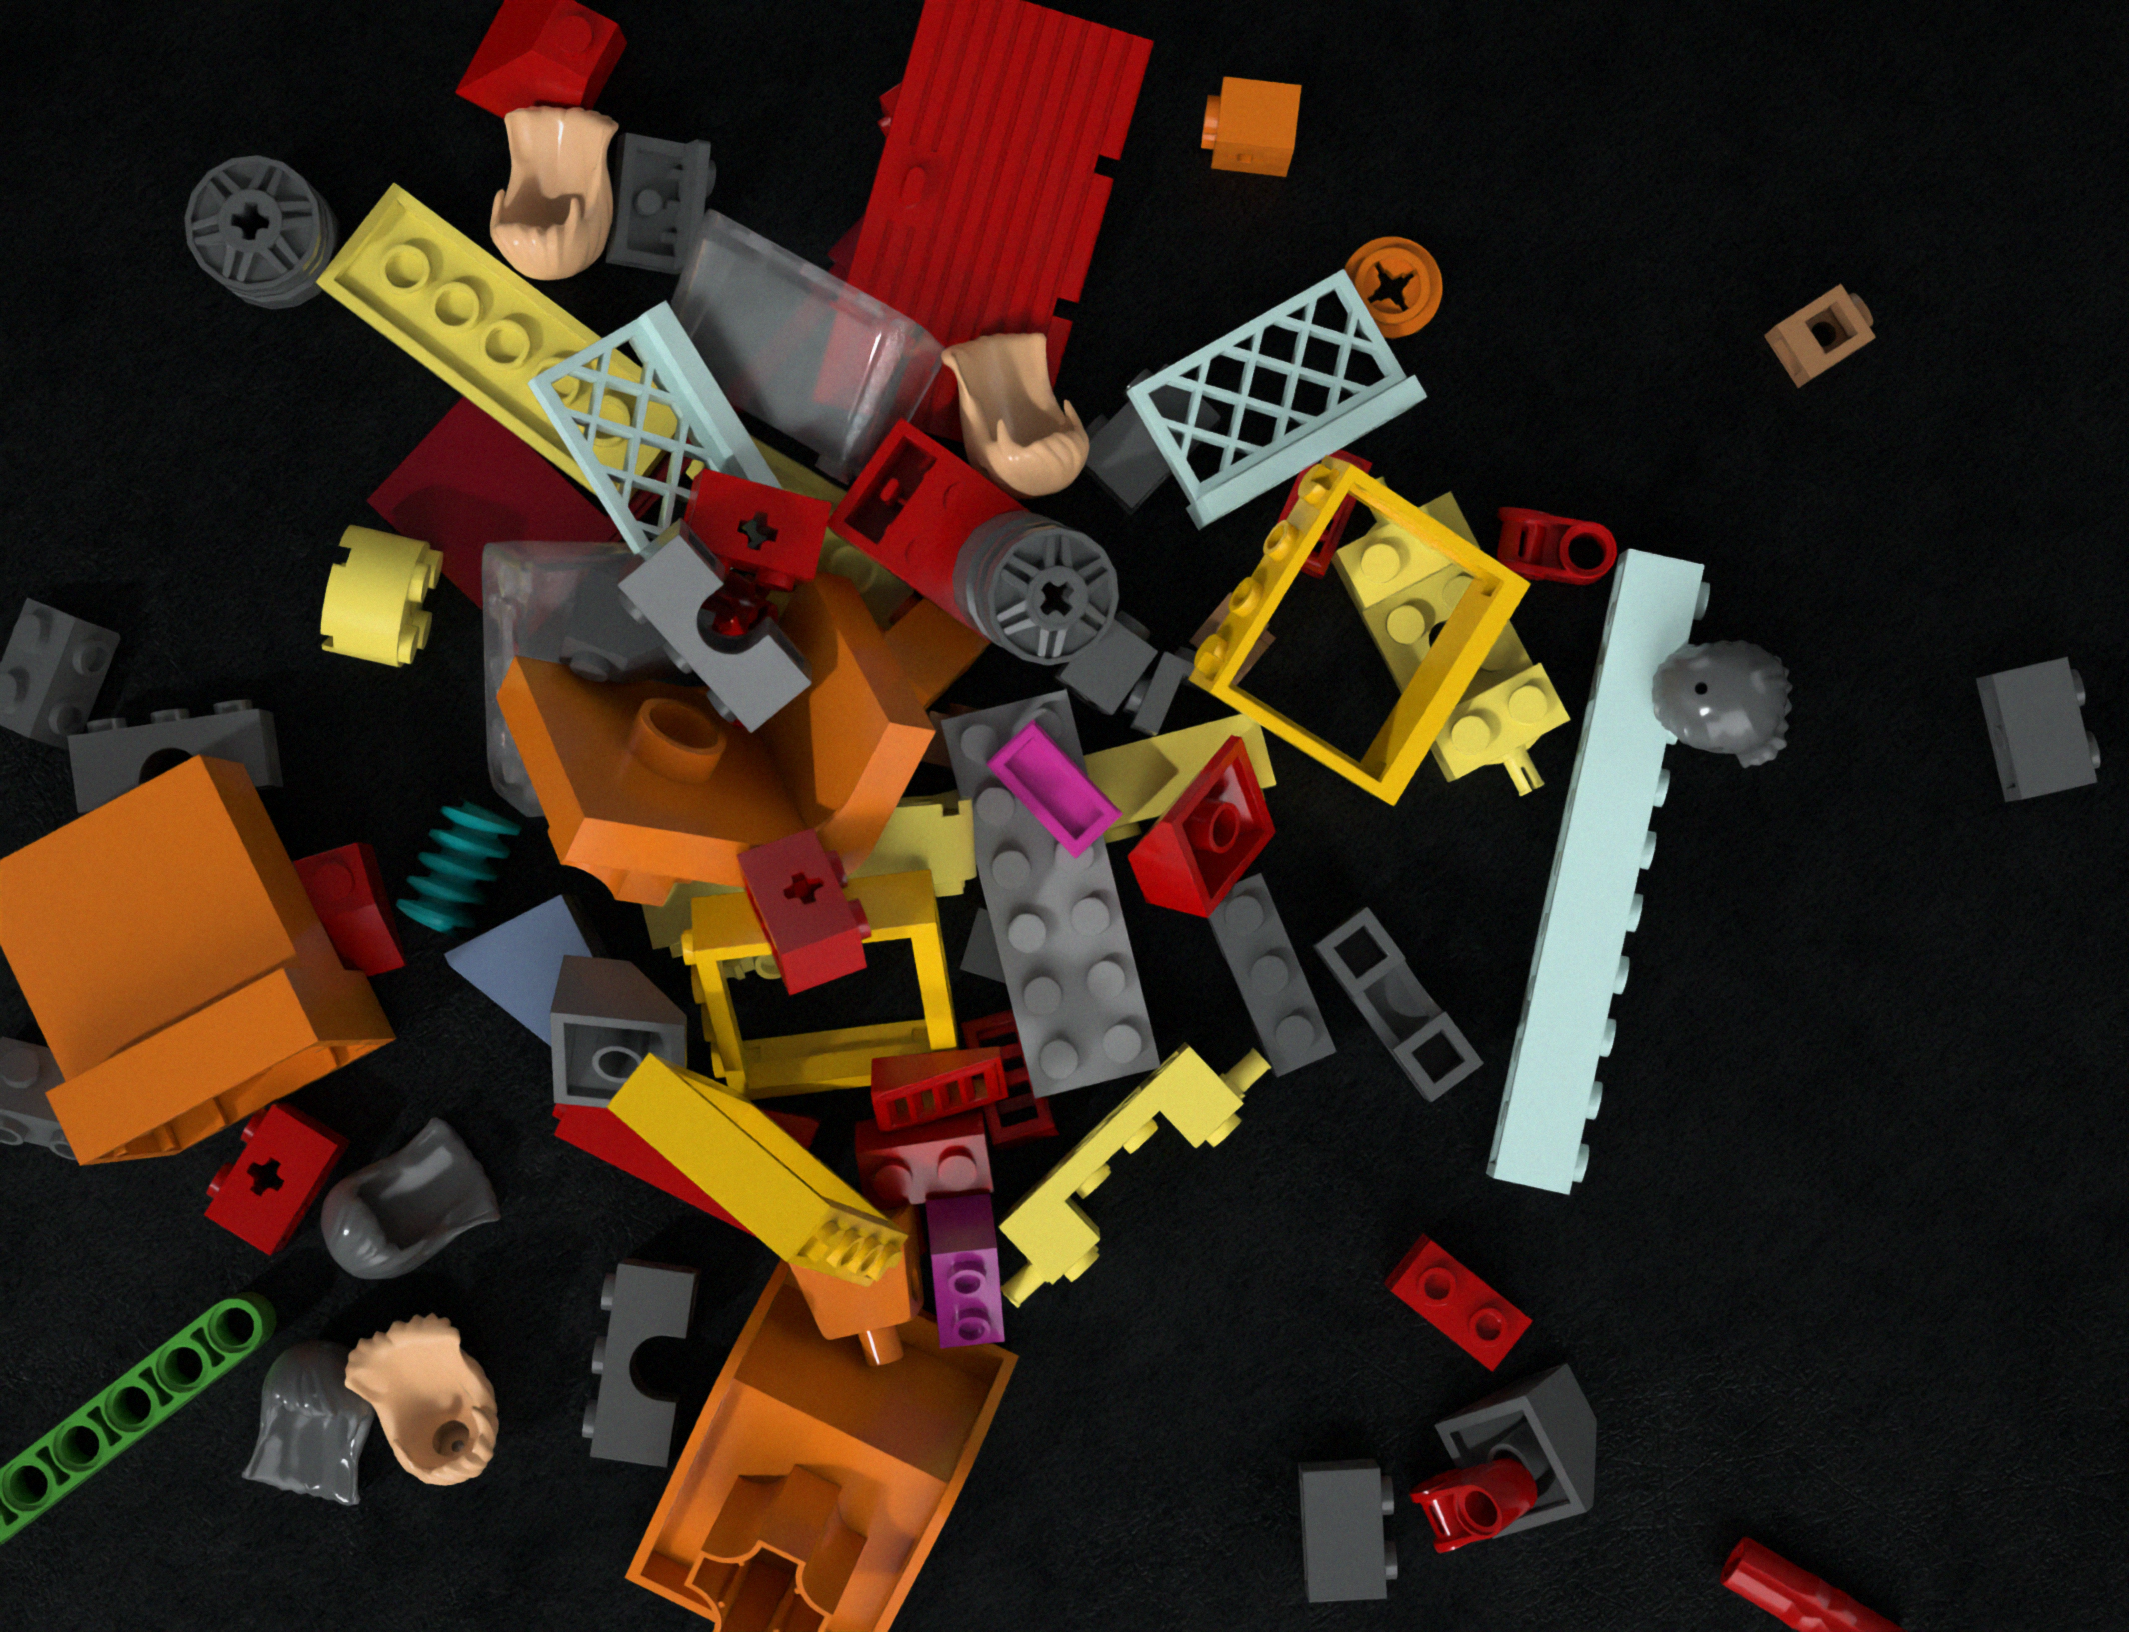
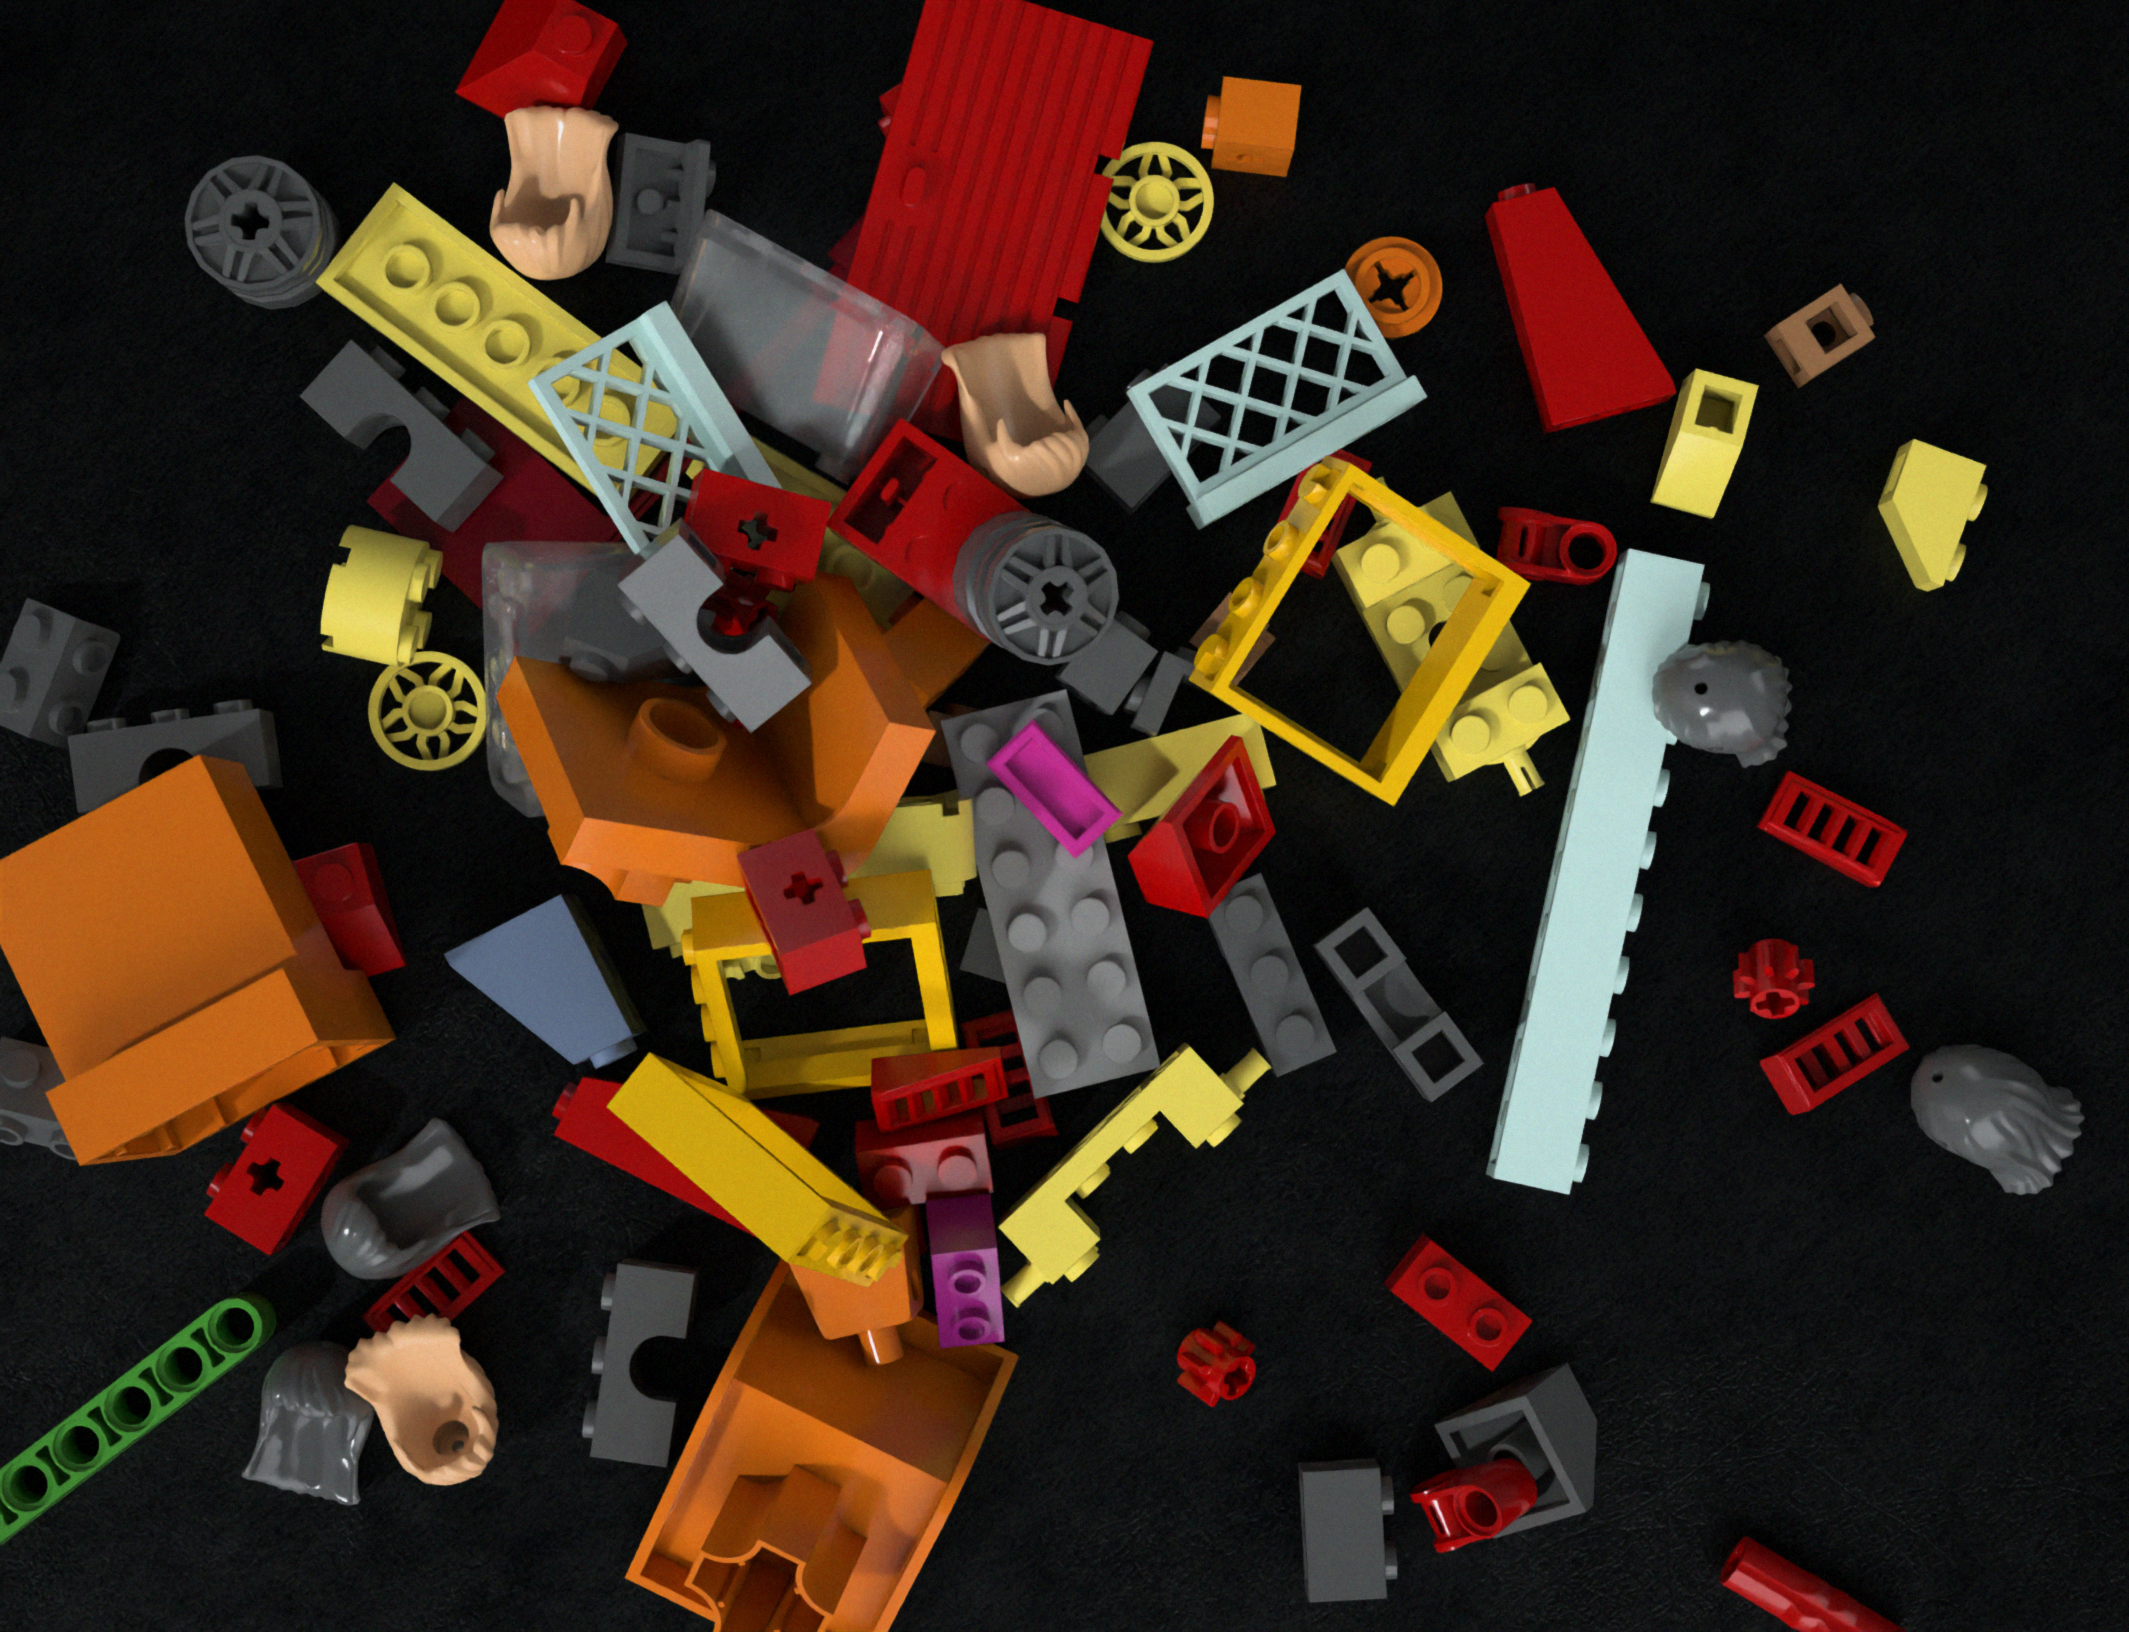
(428, 712): none -> light yellow wheel
(444, 471): none -> dark grey arch
(458, 868): teal piece -> none
(476, 1255): none -> red slope
(605, 1026): dark grey slope -> none
(1156, 202): none -> light yellow wheel
(1216, 1363): none -> red gear
(1569, 318): none -> red slope
(1703, 442): none -> light yellow slope
(1773, 978): none -> red gear
(1806, 1090): none -> red slope
(1866, 821): none -> red slope
(1927, 508): none -> light yellow slope
(1996, 1114): none -> dark grey piece
(2039, 729): dark grey brick -> none

